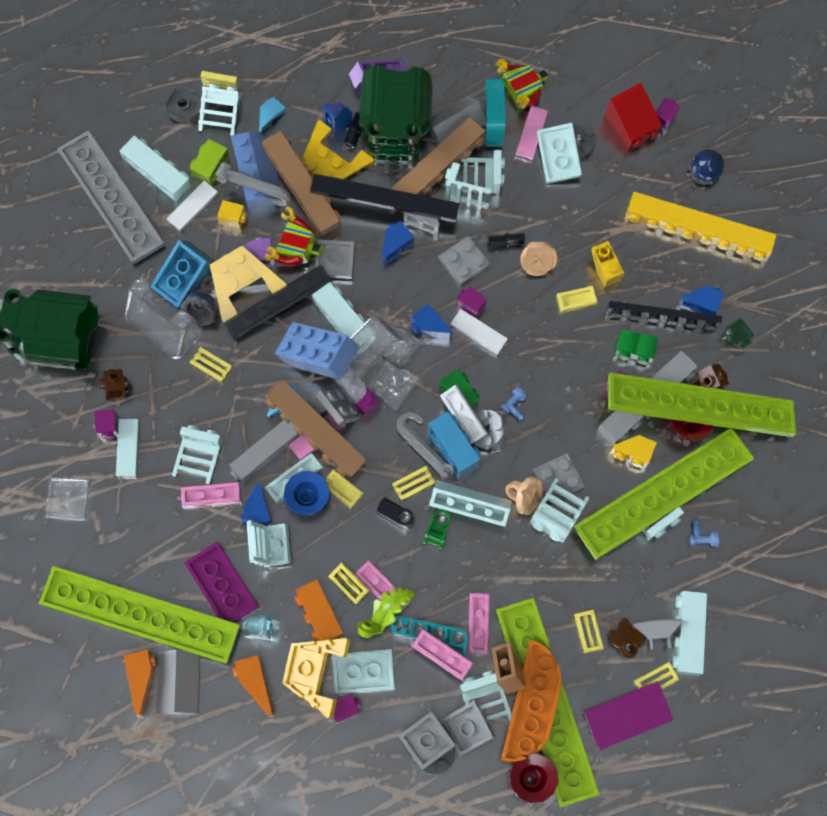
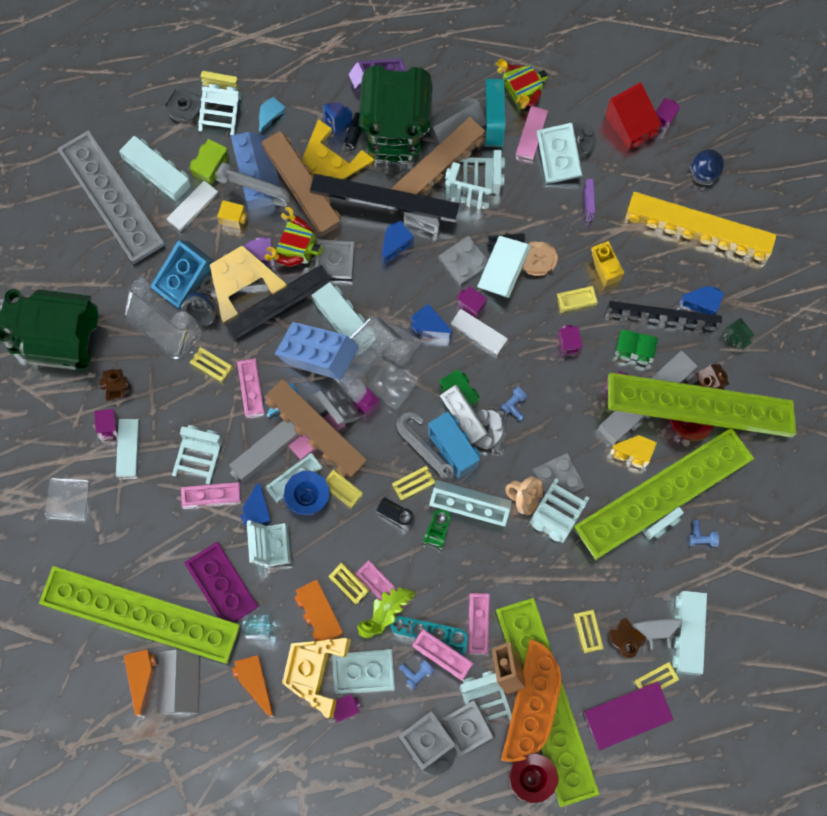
(250, 387): none -> bright pink tile
(414, 678): none -> medium blue piece
(504, 266): none -> light aqua tile
(569, 340): none -> magenta brick
(589, 199): none -> medium lavender tile

